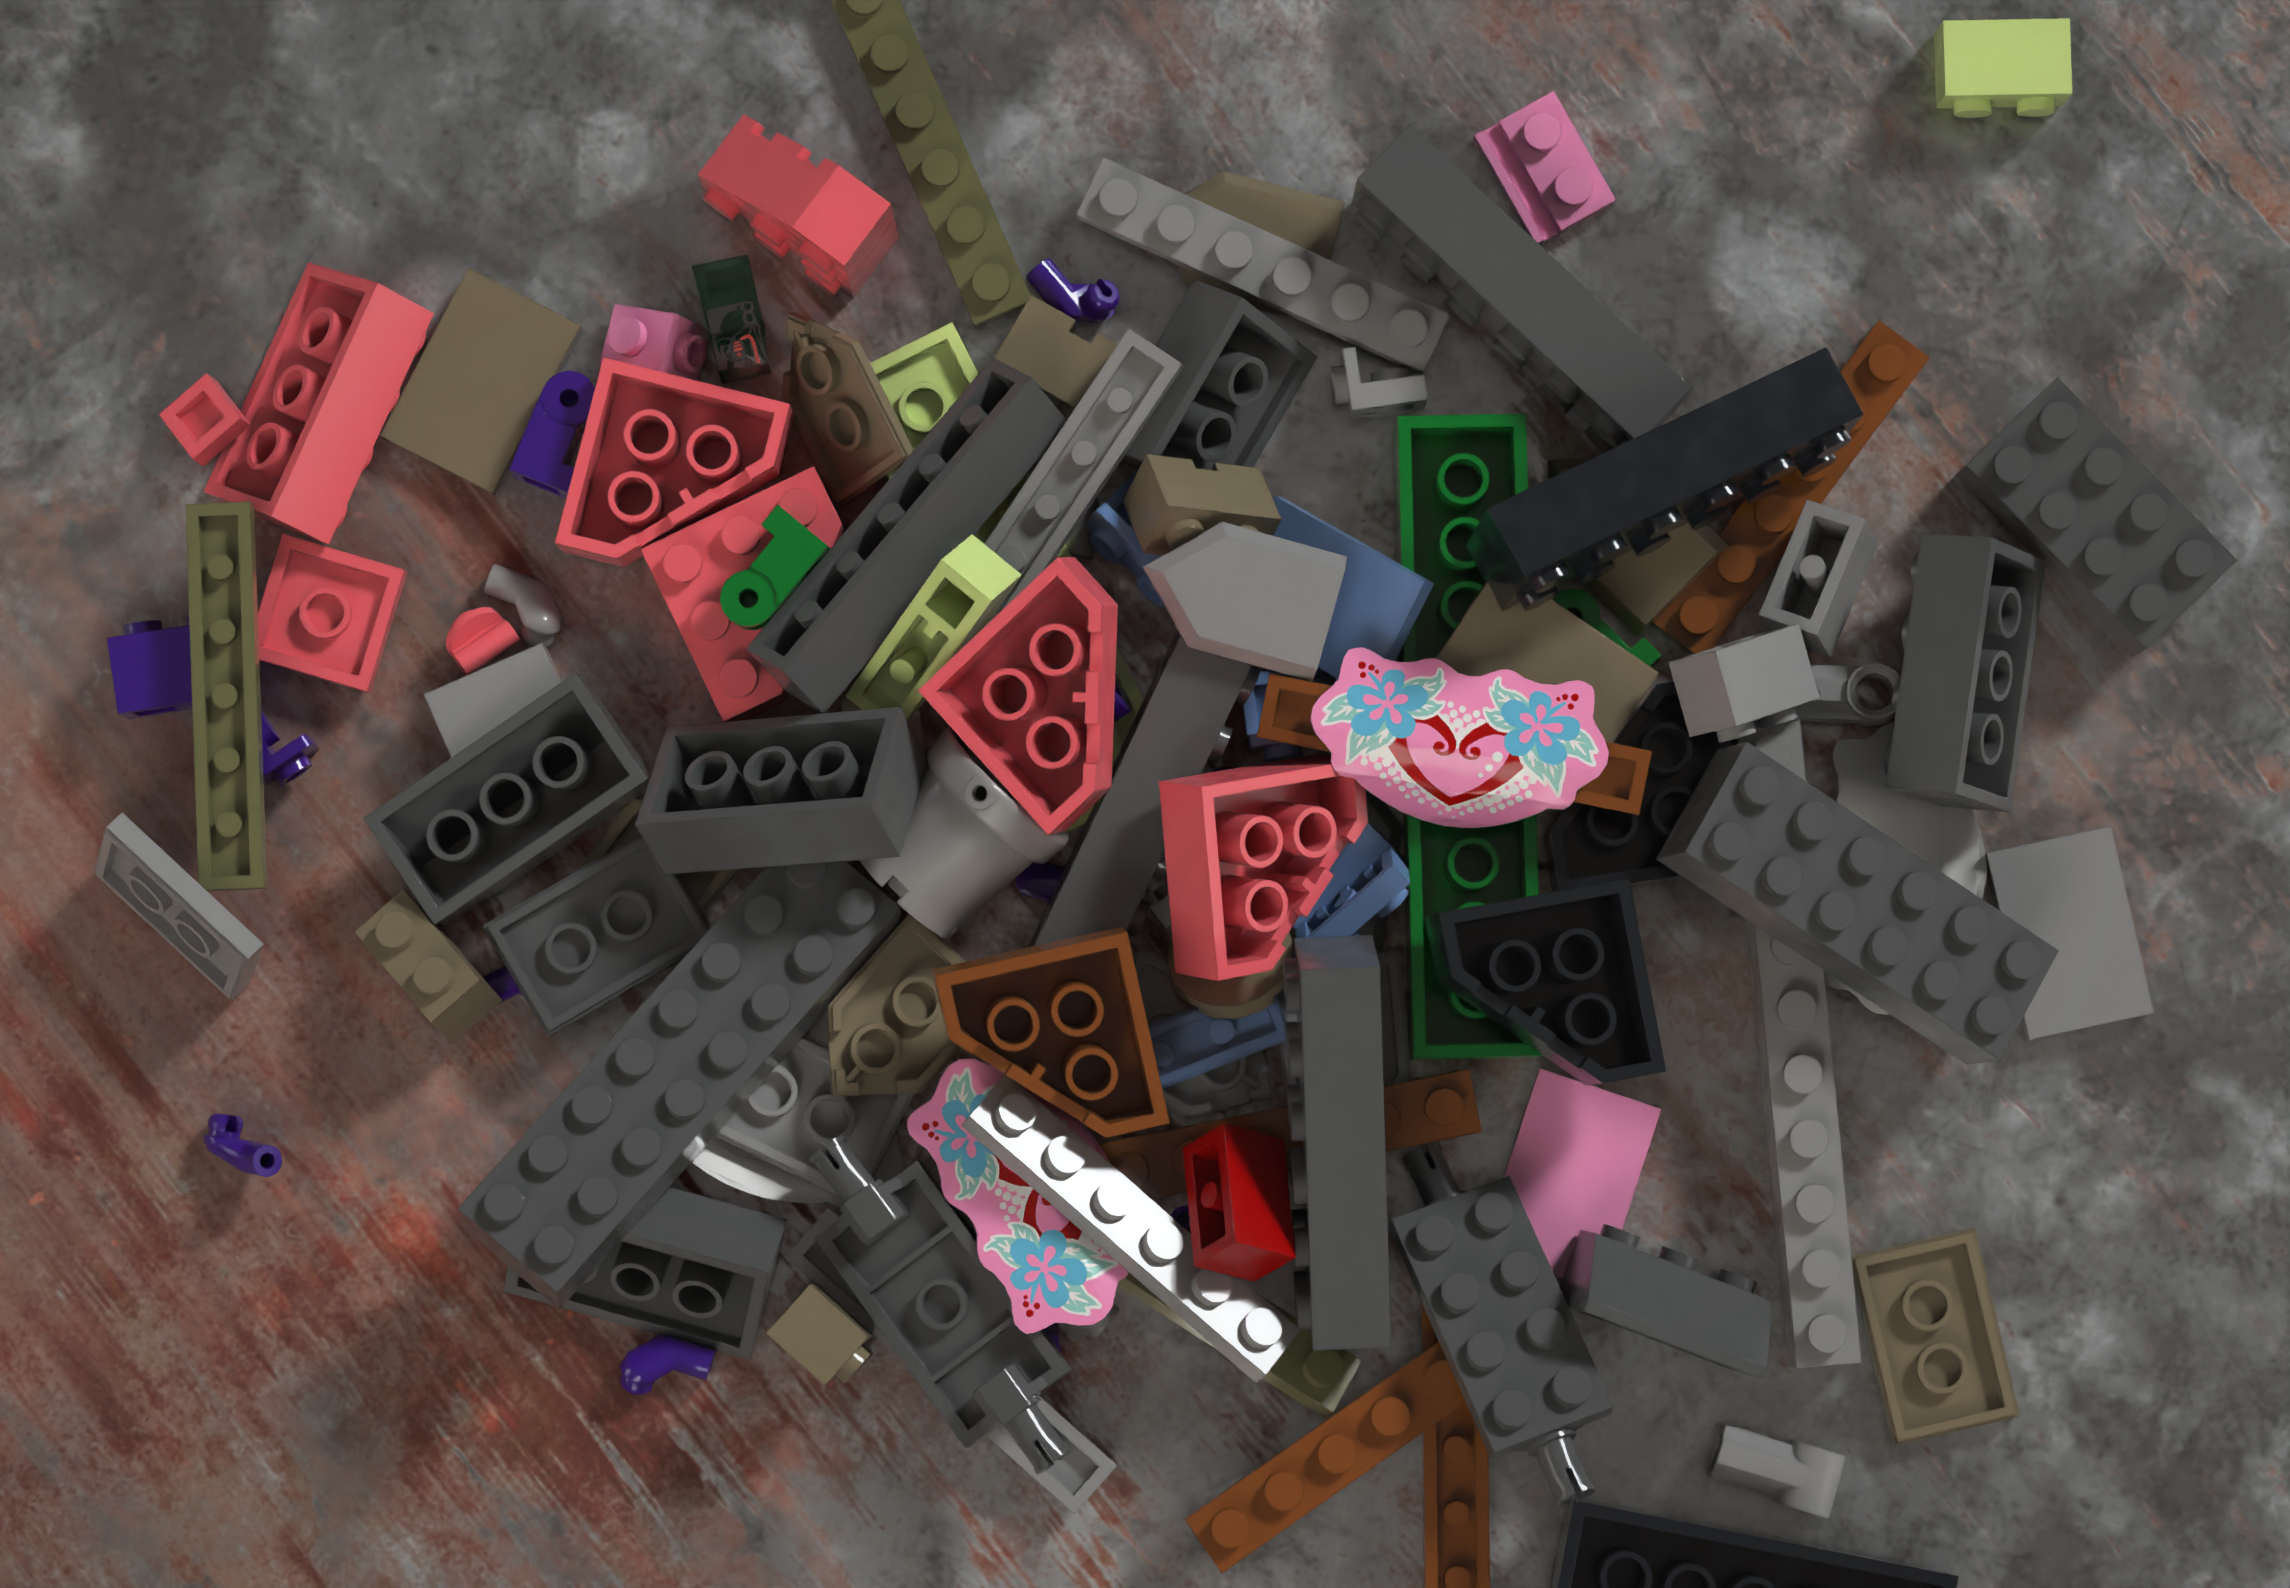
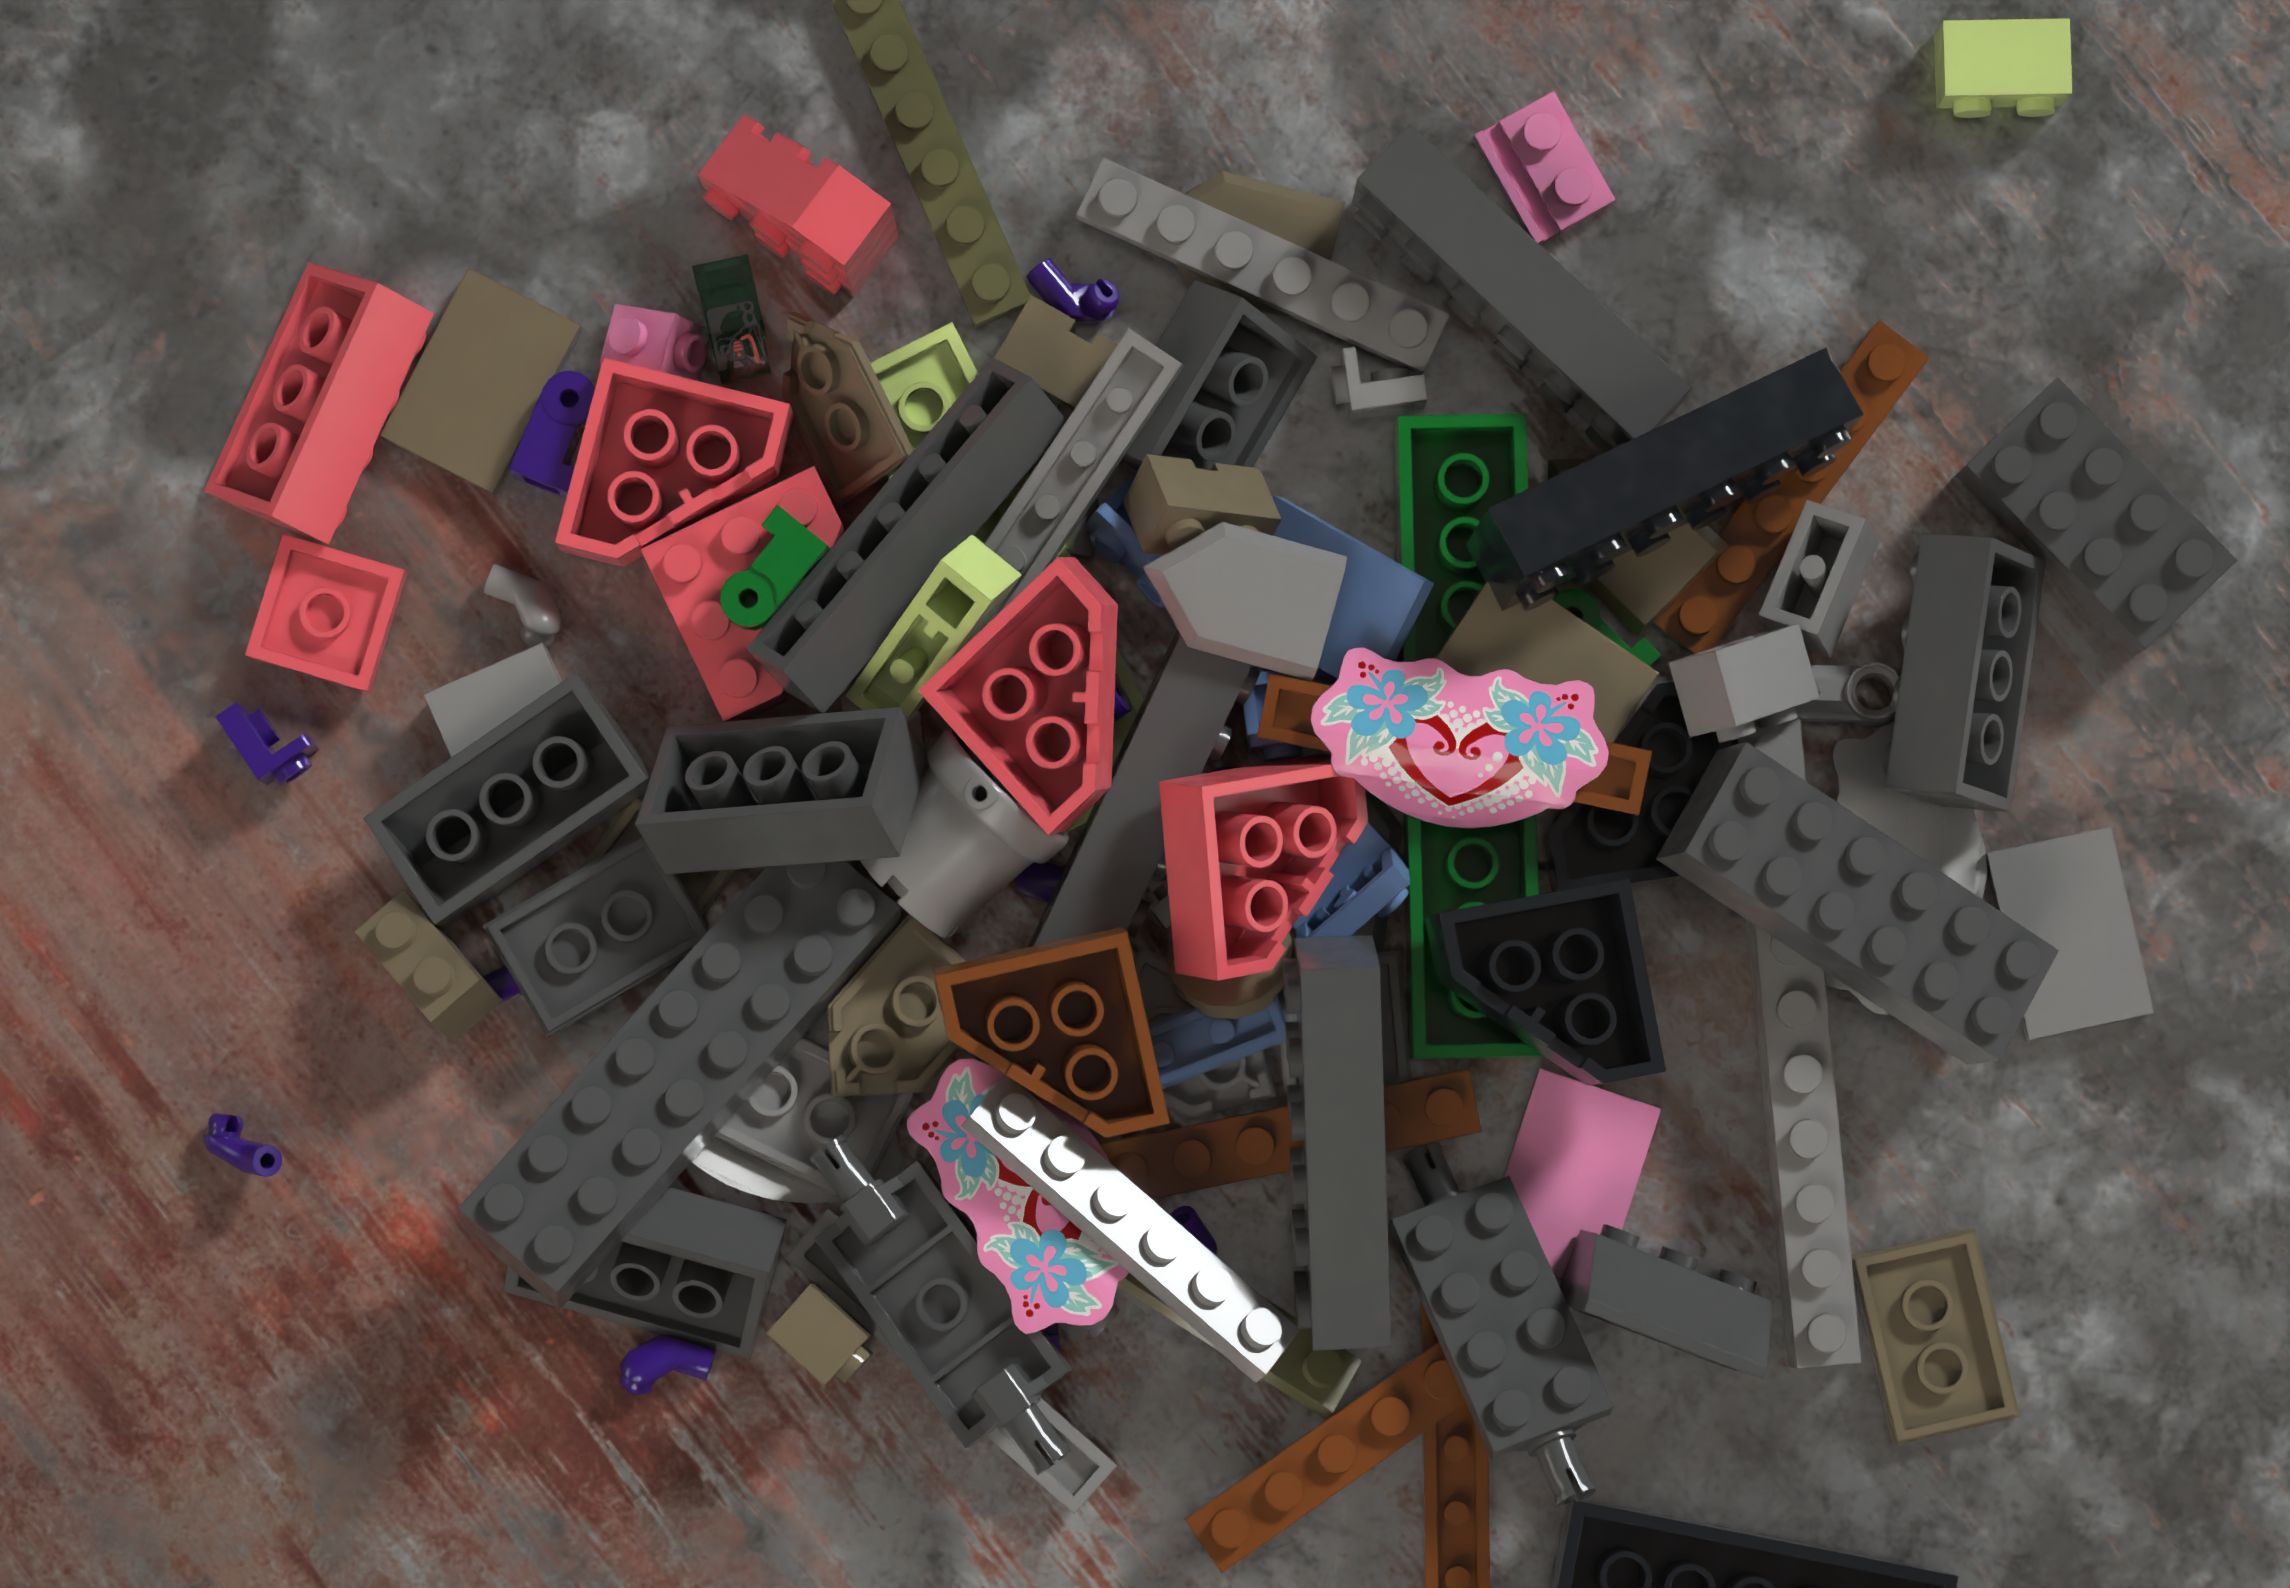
(151, 669): dark purple brick -> none
(177, 907): light grey tile -> none
(204, 419): coral plate -> none
(226, 696): olive plate -> none
(478, 638): coral plate -> none
(1239, 1202): red brick -> none
(1790, 1473): light grey piece -> none

